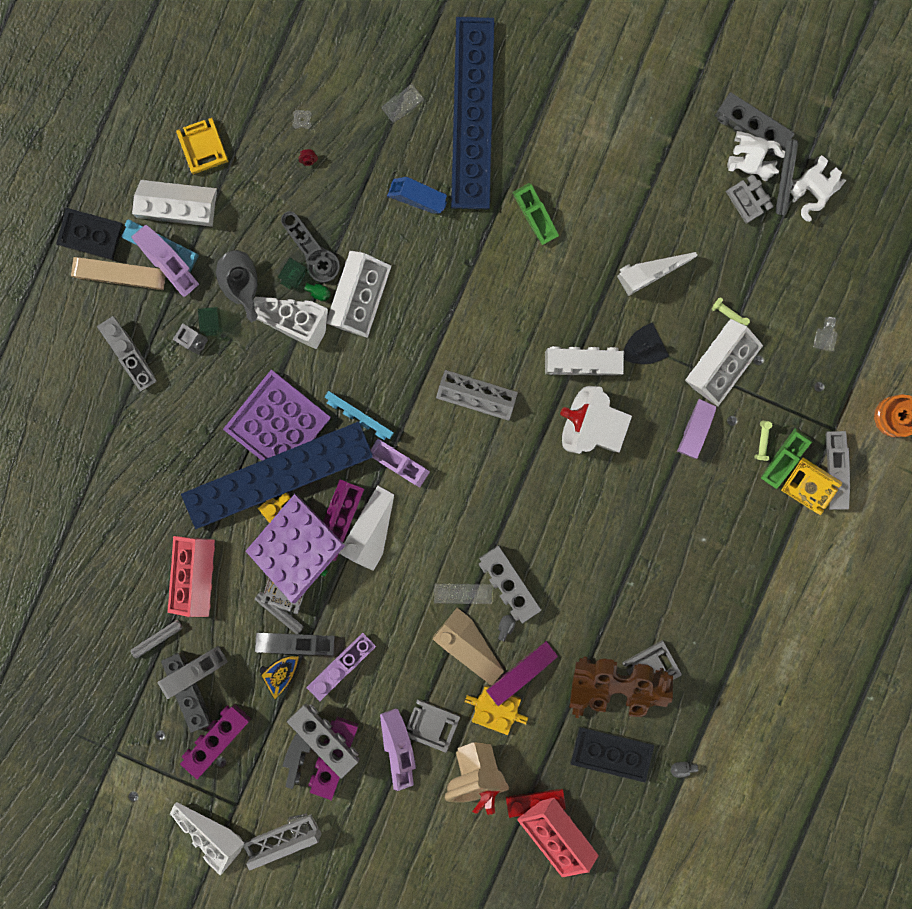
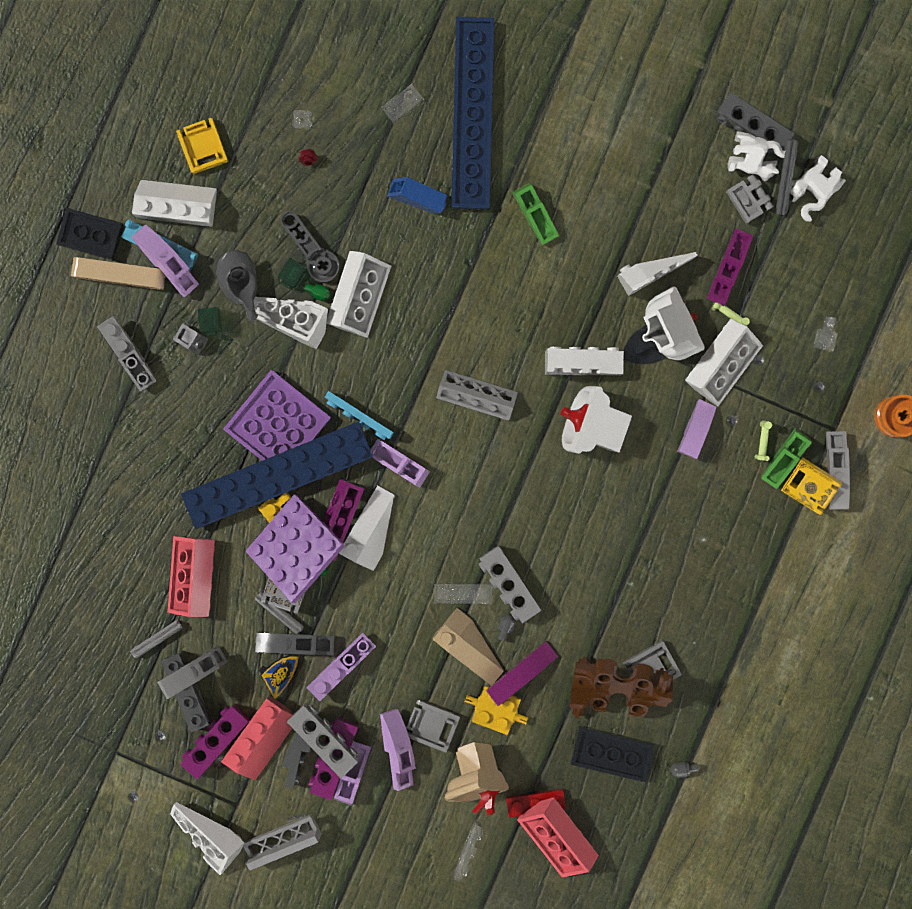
(259, 739): none -> coral slope
(349, 783): none -> lavender slope
(468, 851): none -> clear plate
(672, 326): none -> white piece
(729, 267): none -> magenta slope

